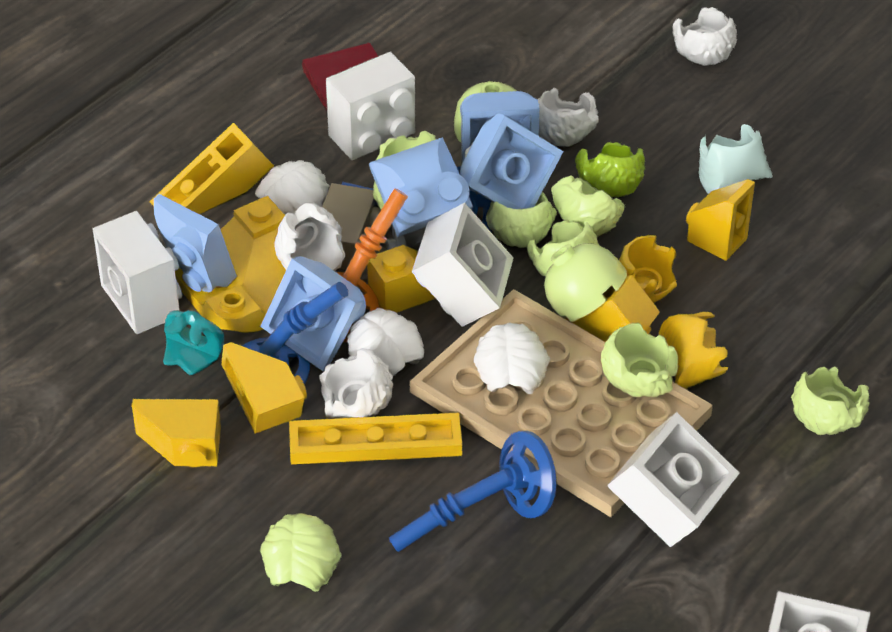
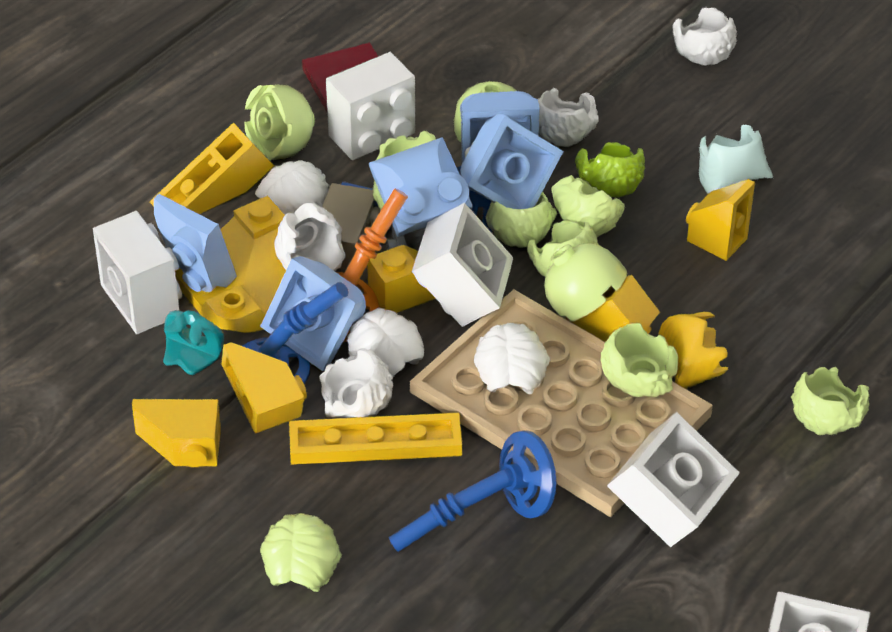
(279, 120): none -> yellowish green cylinder
(650, 266): yellow hair -> none

